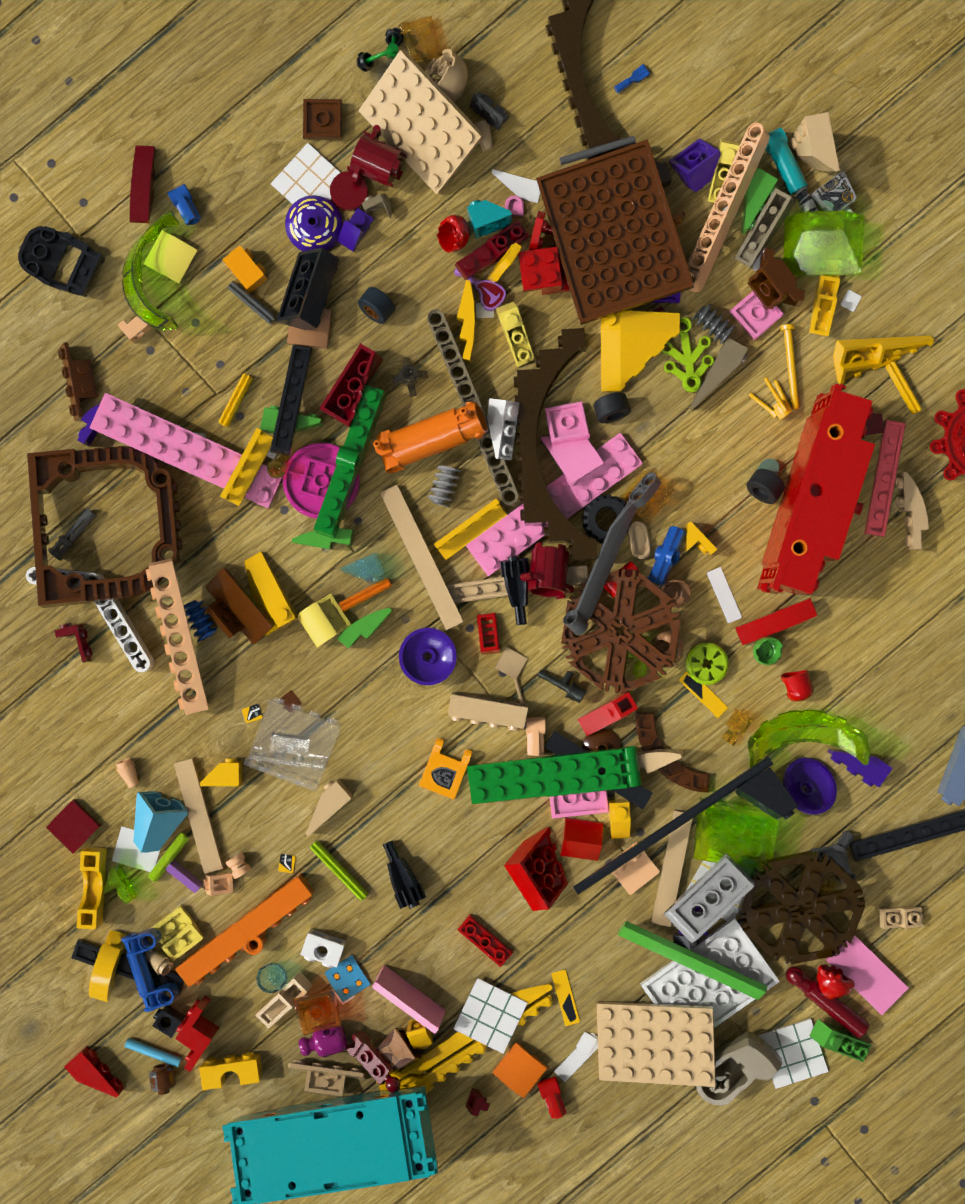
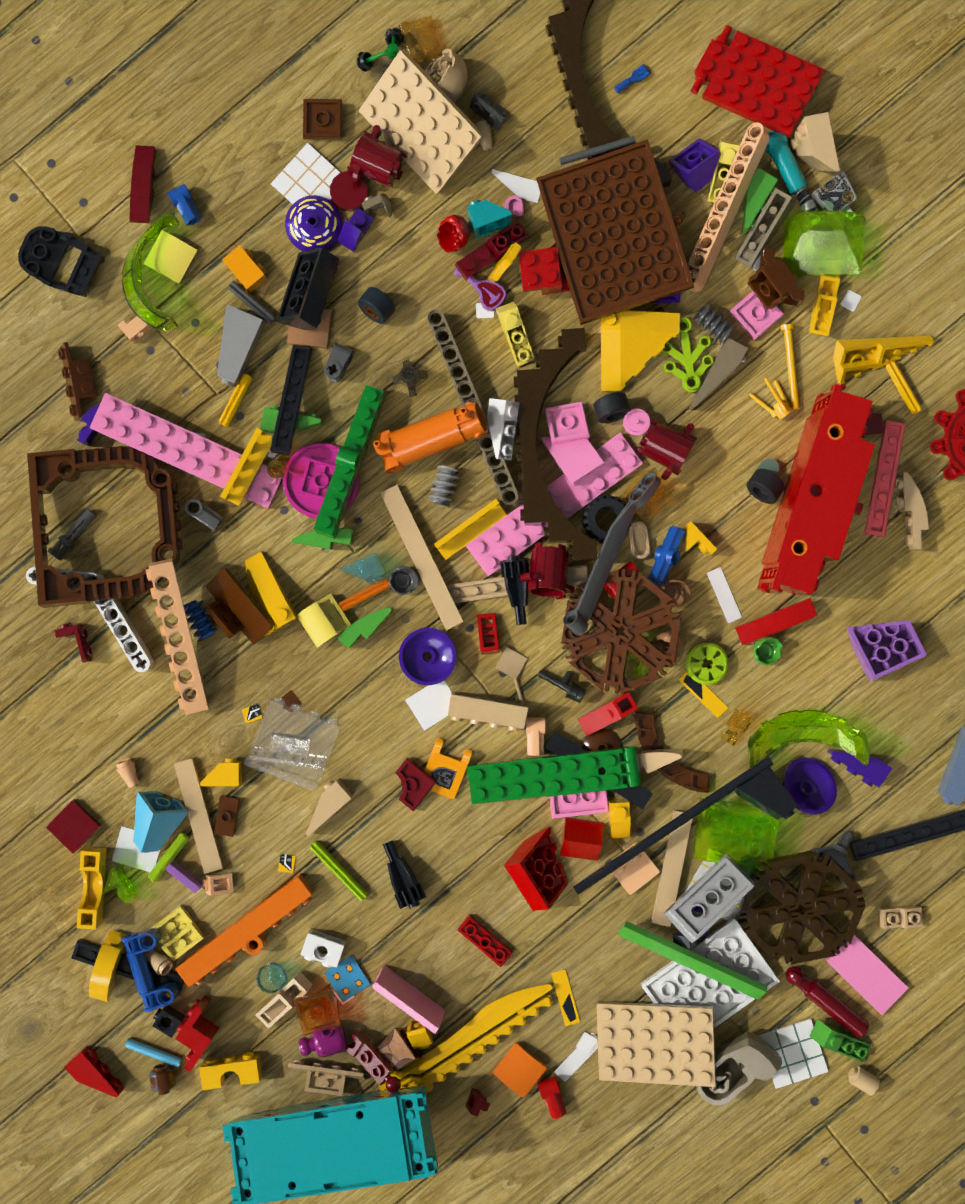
(205, 514): none -> dark grey piece
(227, 816): none -> reddish brown plate
(236, 861): light nougat wheel -> none
(238, 343): none -> light grey slope
(339, 359): none -> dark grey piece
(346, 393): dark red wedge -> none
(403, 580): none -> dark grey hair
(415, 783): none -> dark red tile
(430, 704): none -> white sticker
(467, 316): yellow slope -> none
(490, 1015): white piece -> none
(540, 225): red plate -> none
(636, 422): none -> bright pink piece
(667, 446): none -> dark red container
(757, 81): none -> red plate
(798, 685): red helmet -> none
(833, 982): red hair -> none
(863, 1080): none -> tan brick
(885, 647): none -> medium lavender wedge

